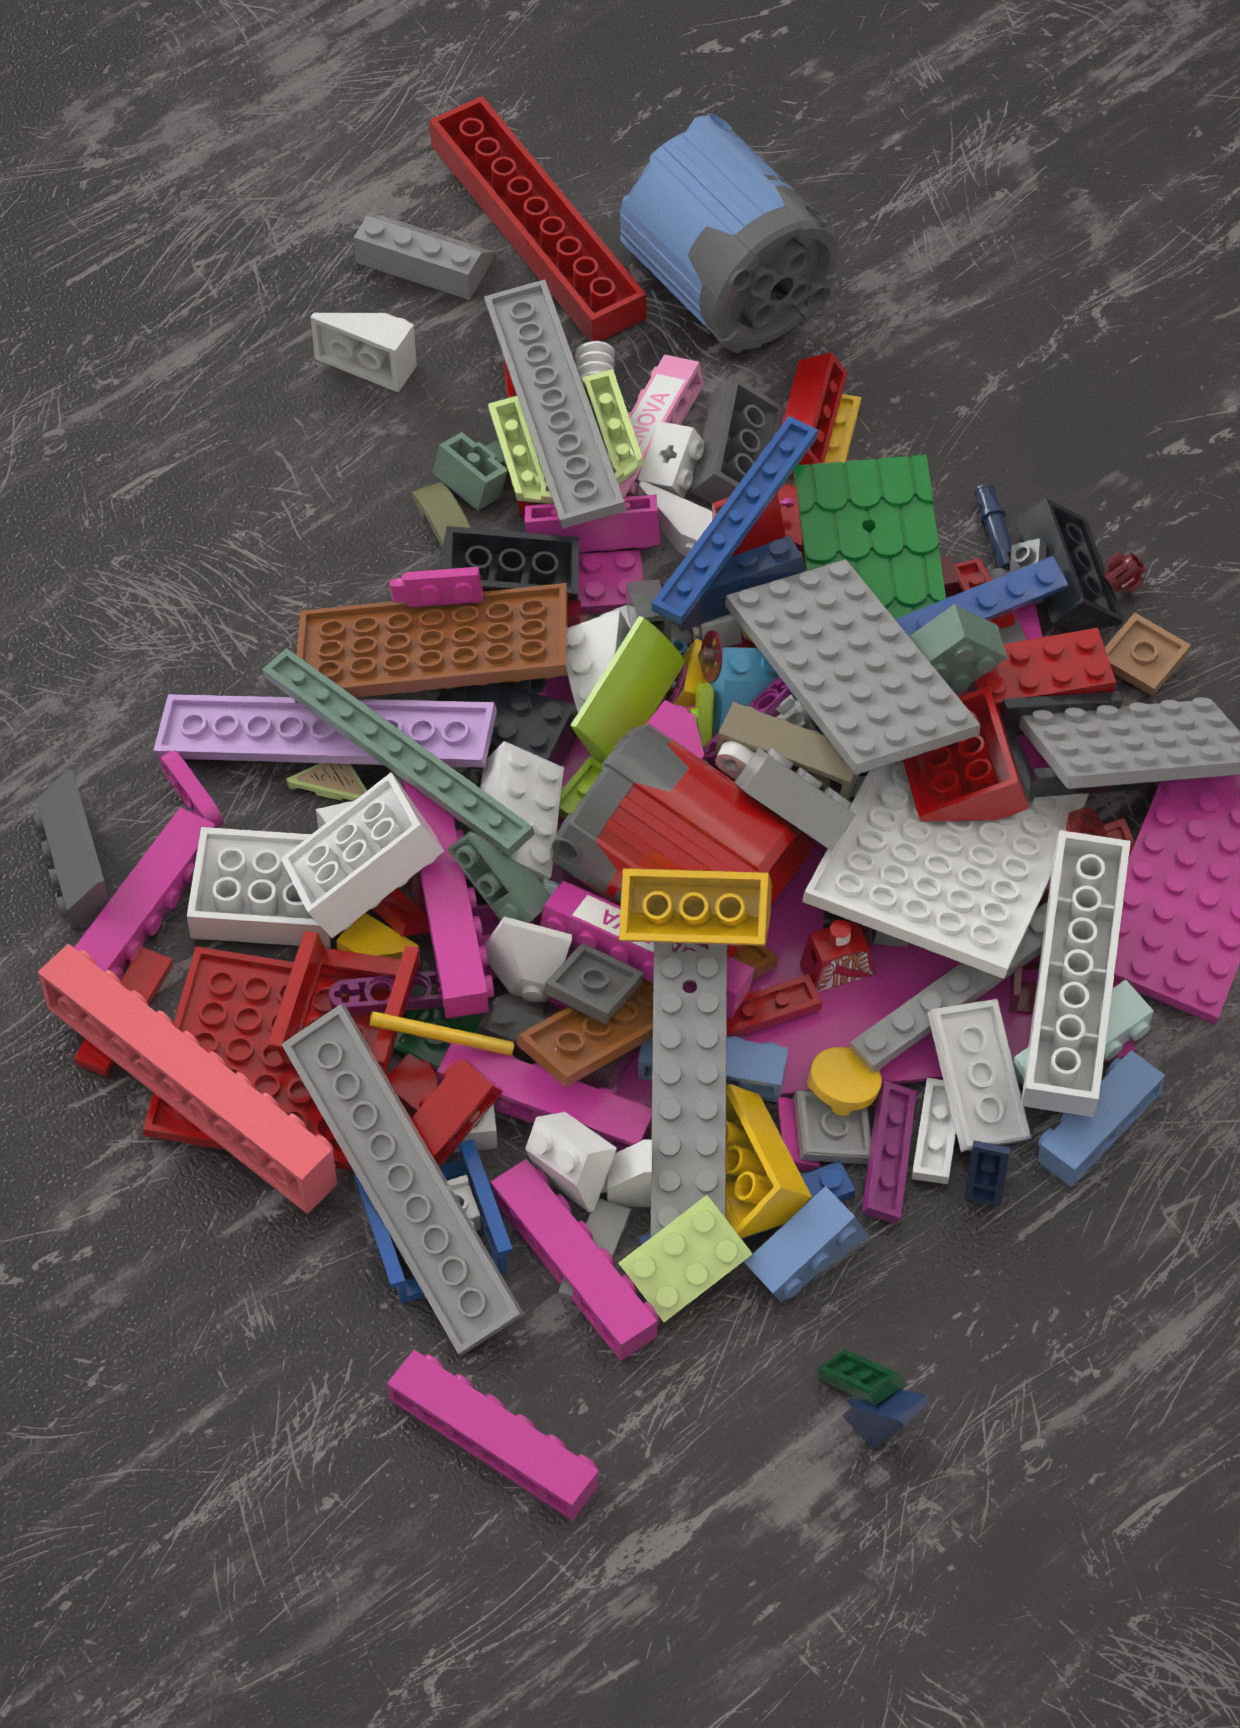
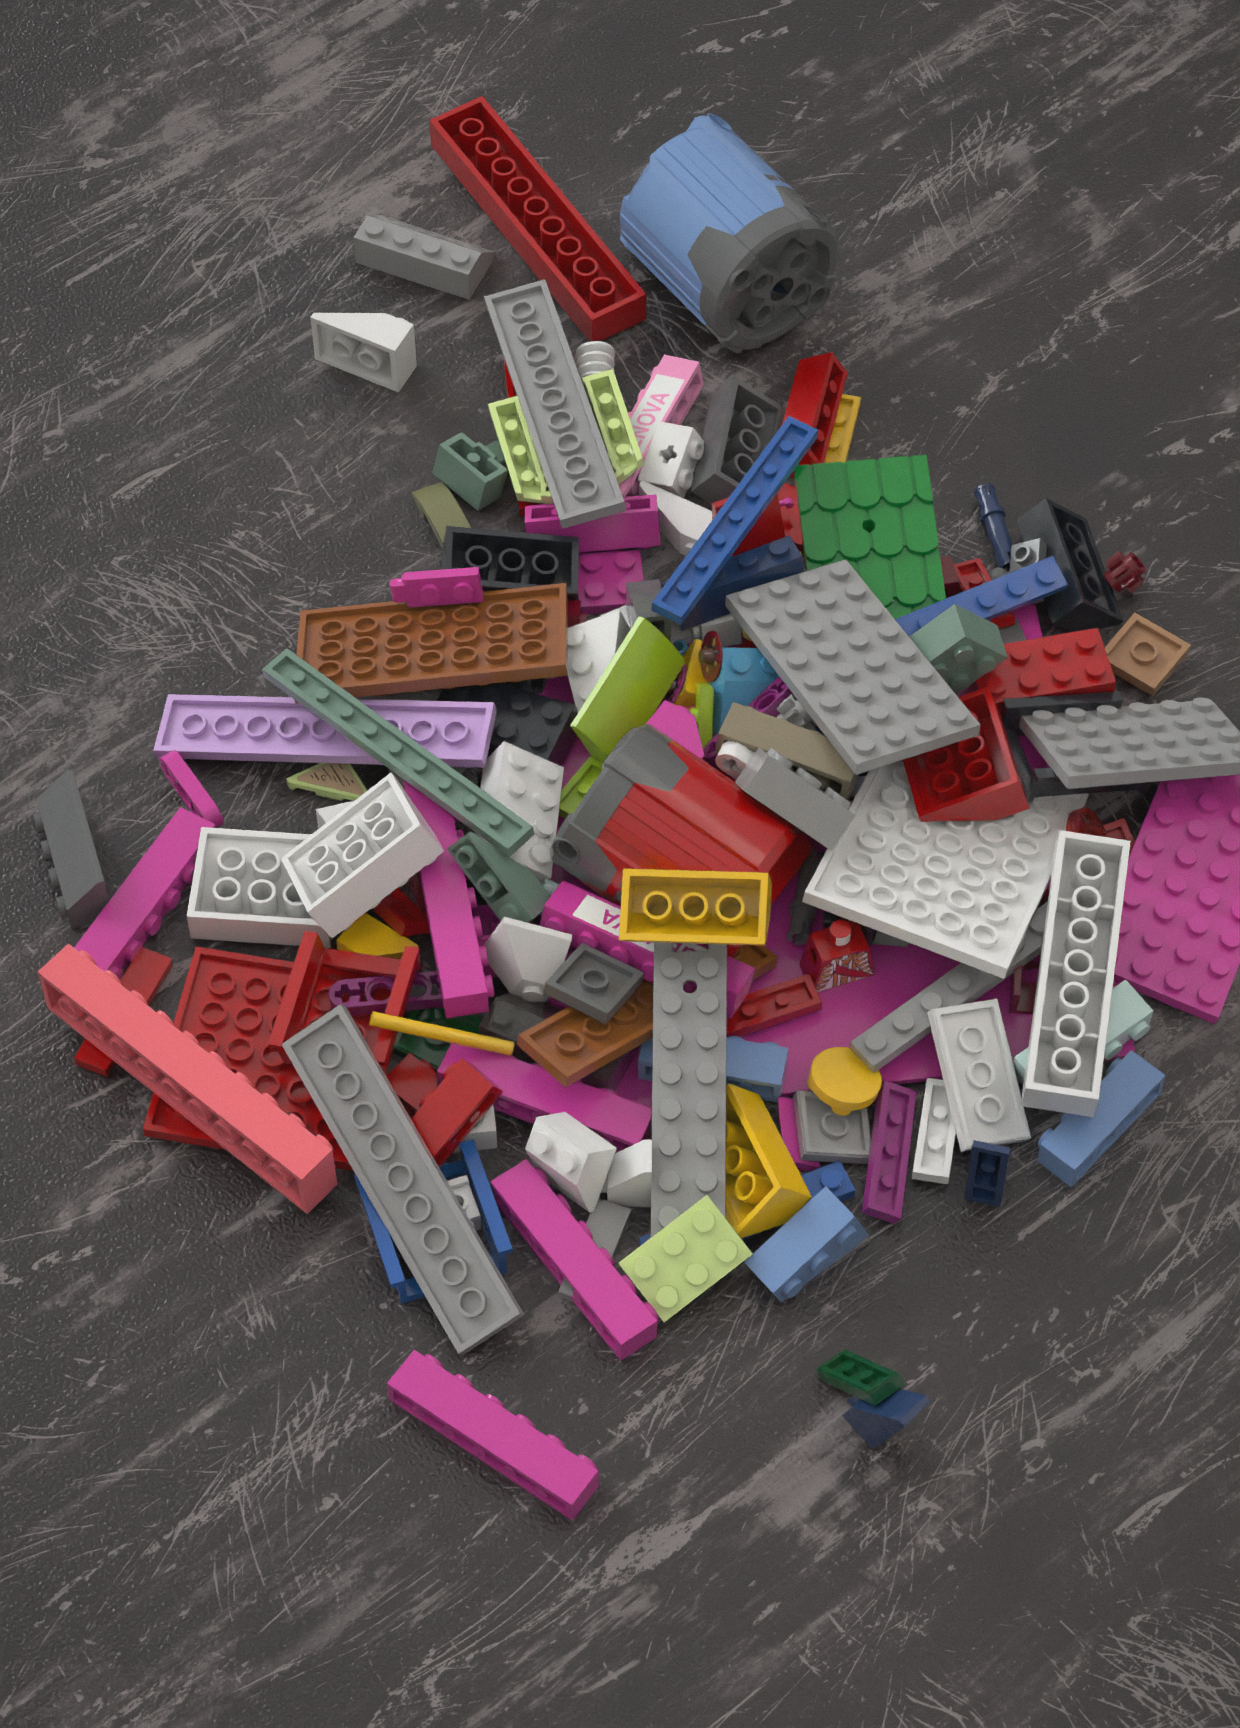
(801, 912): none -> dark grey pin

